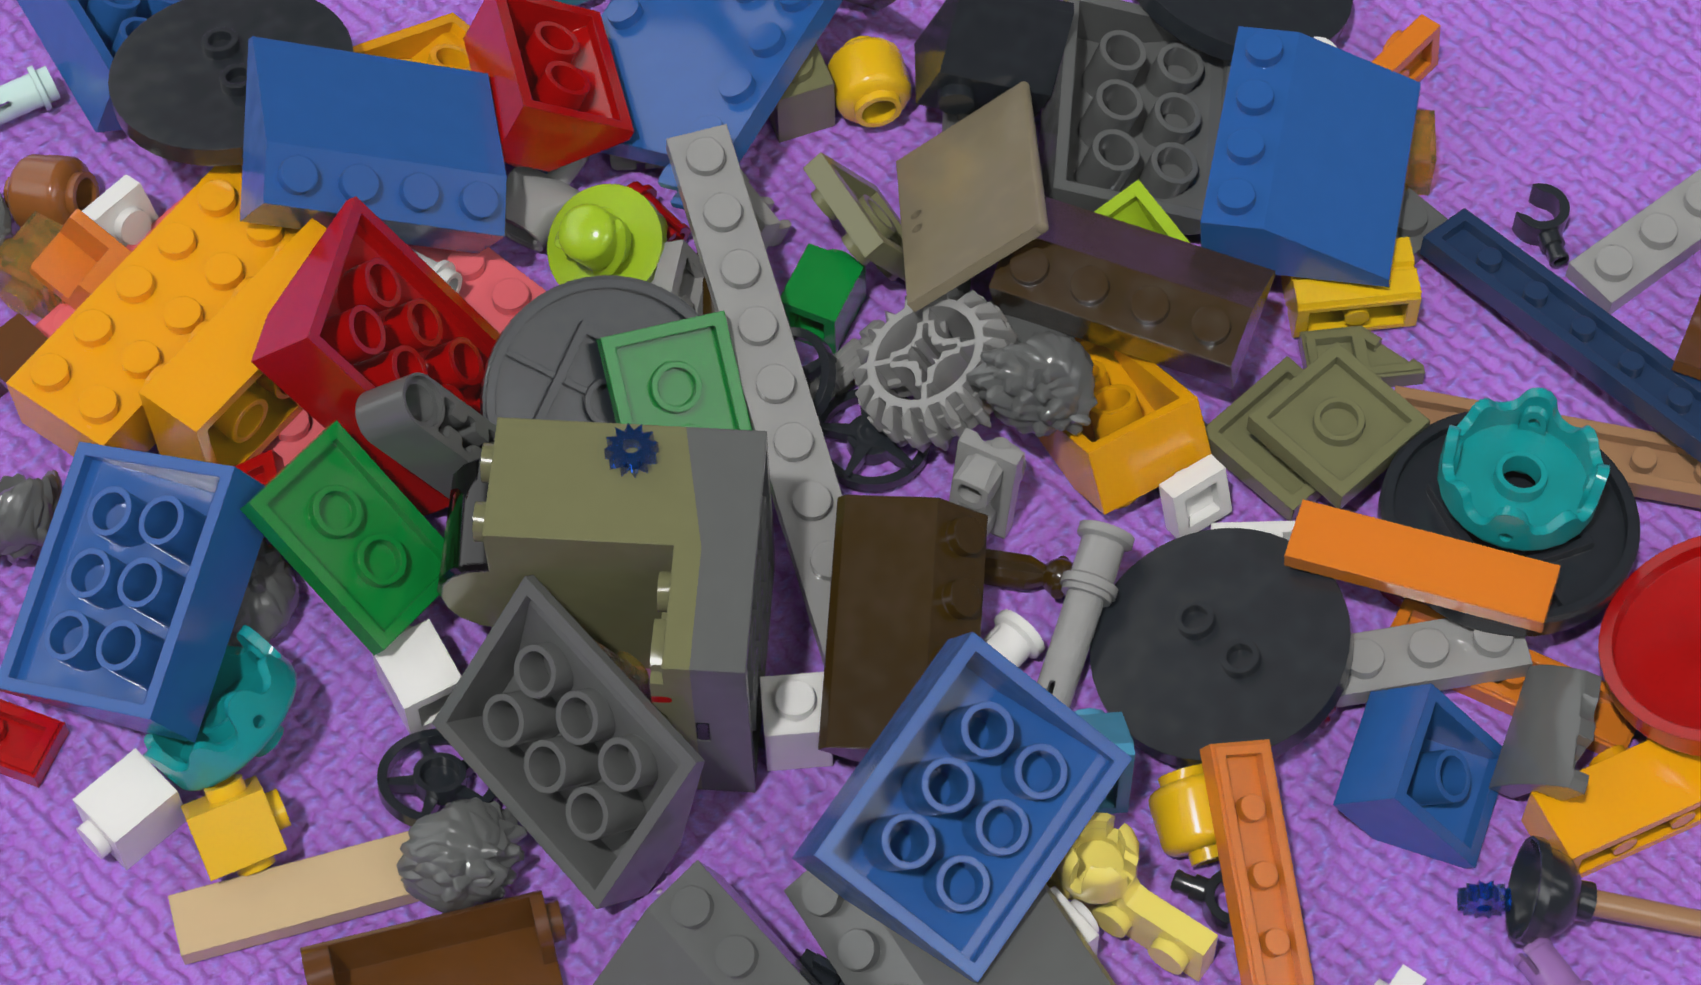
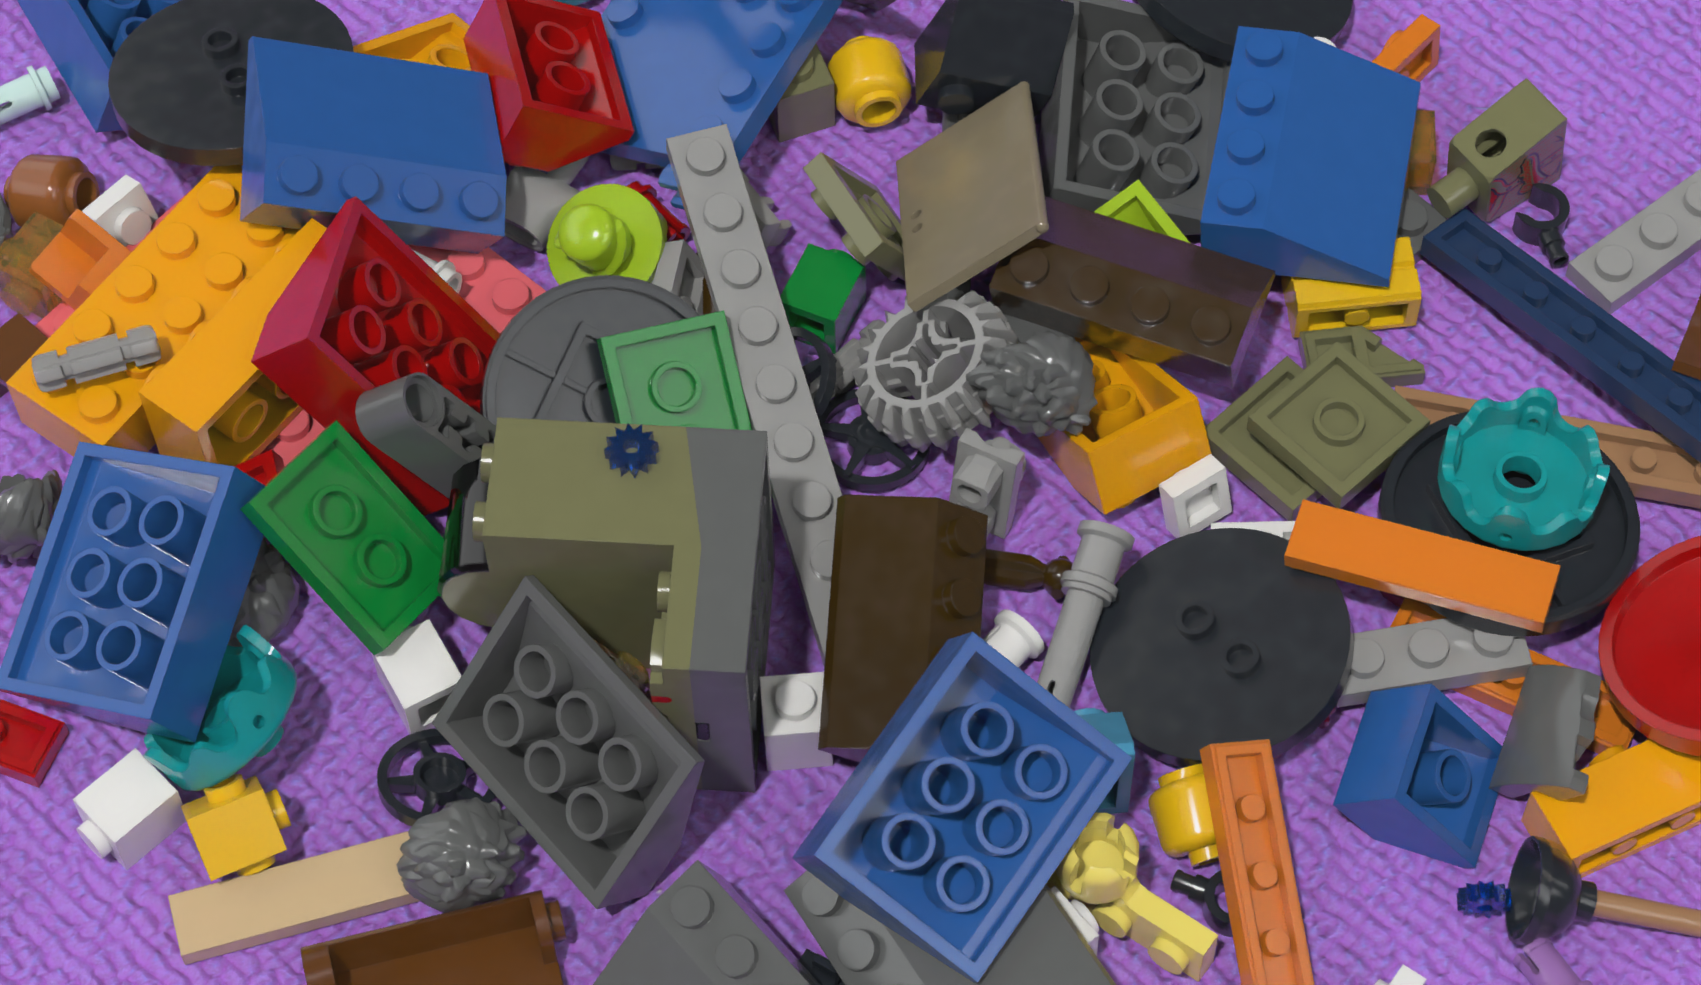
(96, 358): none -> light grey axle
(1502, 155): none -> olive torso

